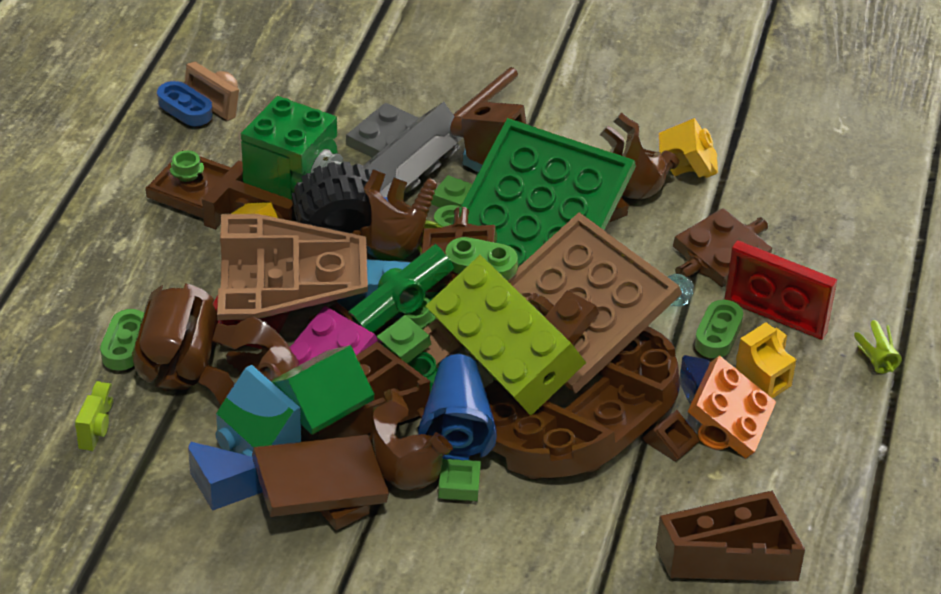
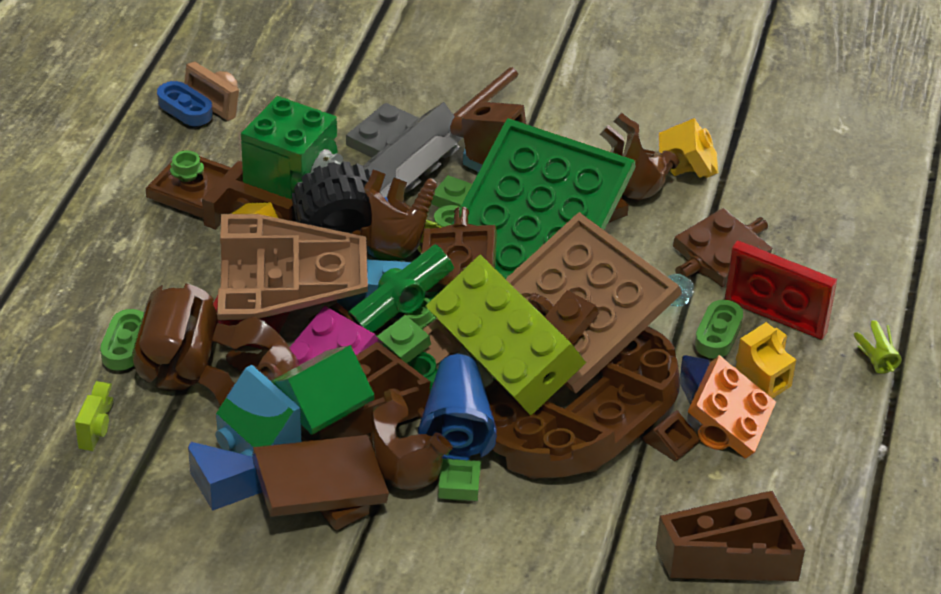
(465, 250): bright green plate -> none

